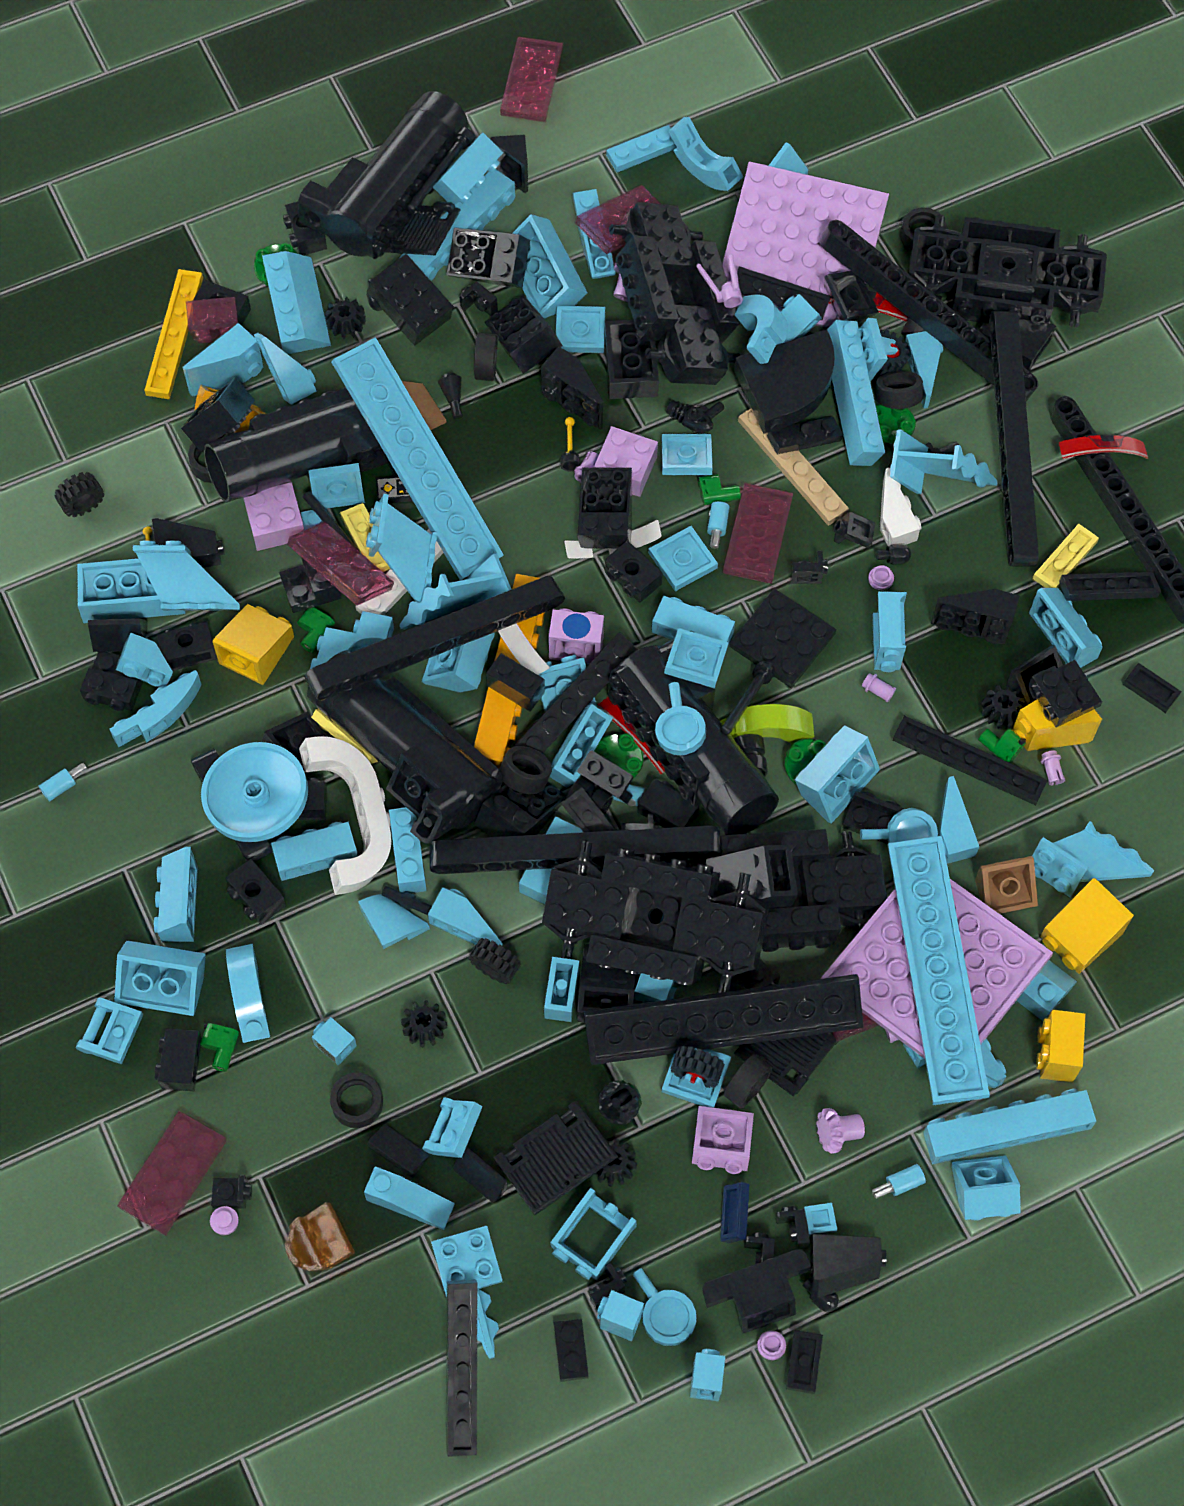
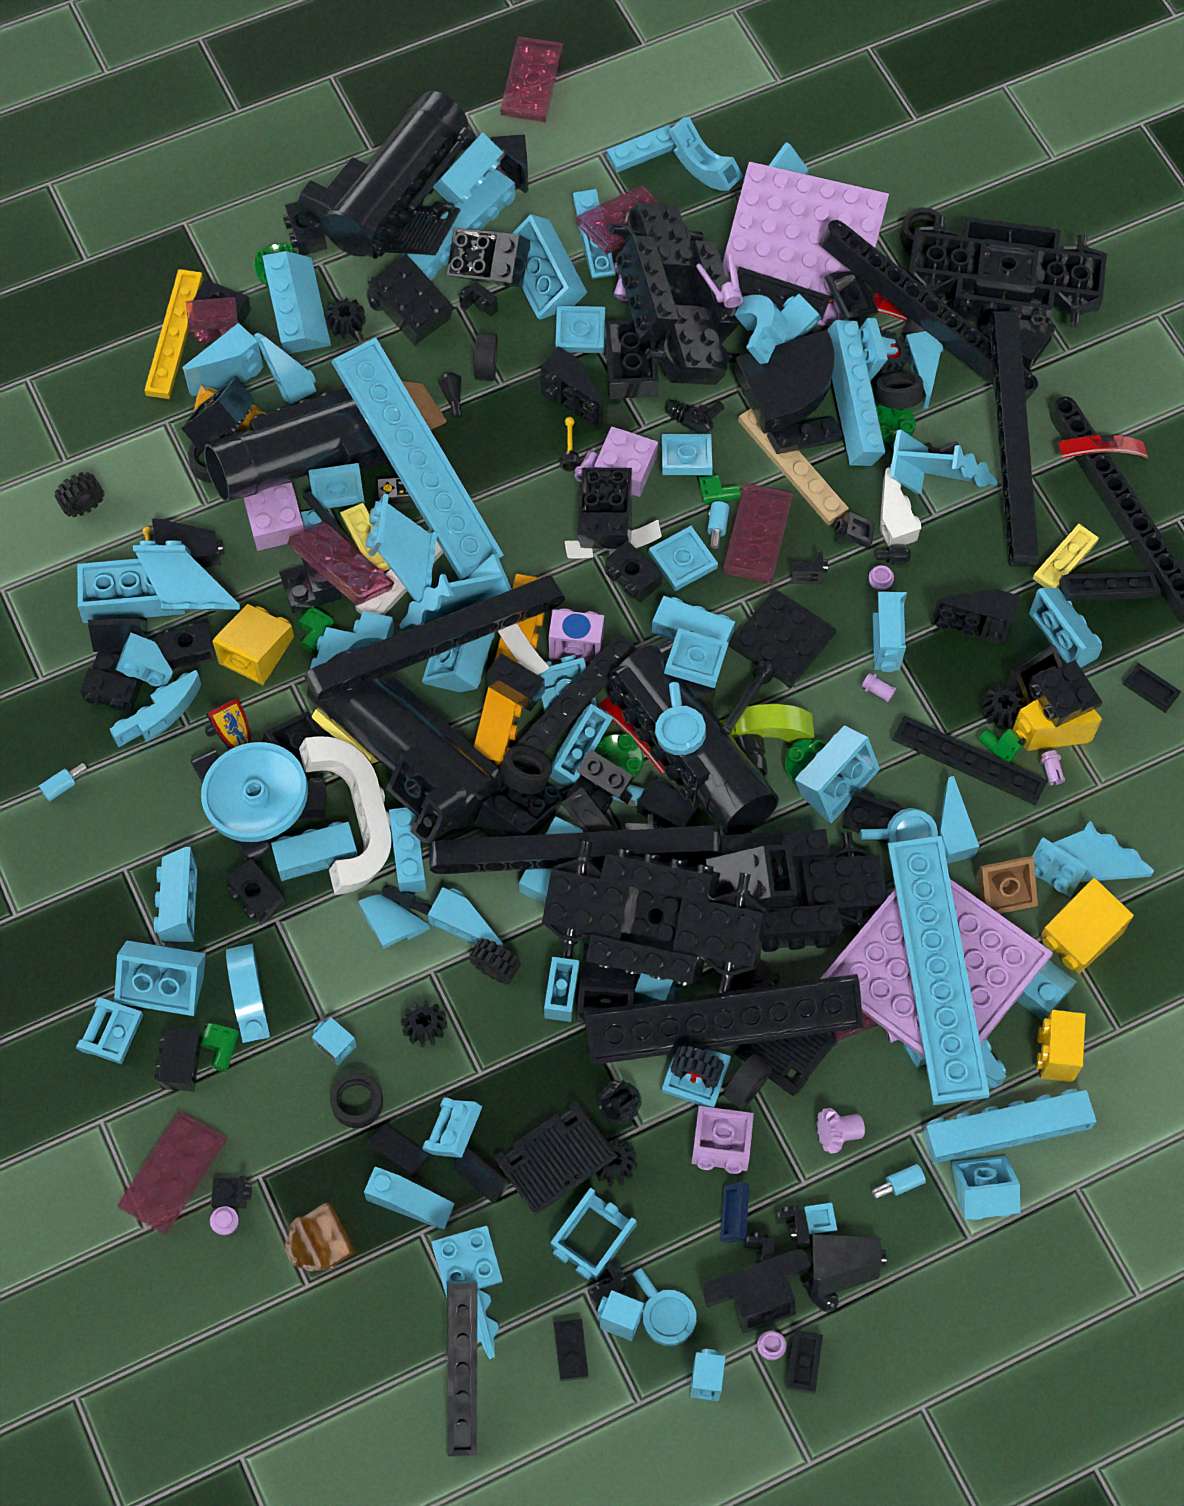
(229, 724): none -> shield
(523, 333): black slope -> none

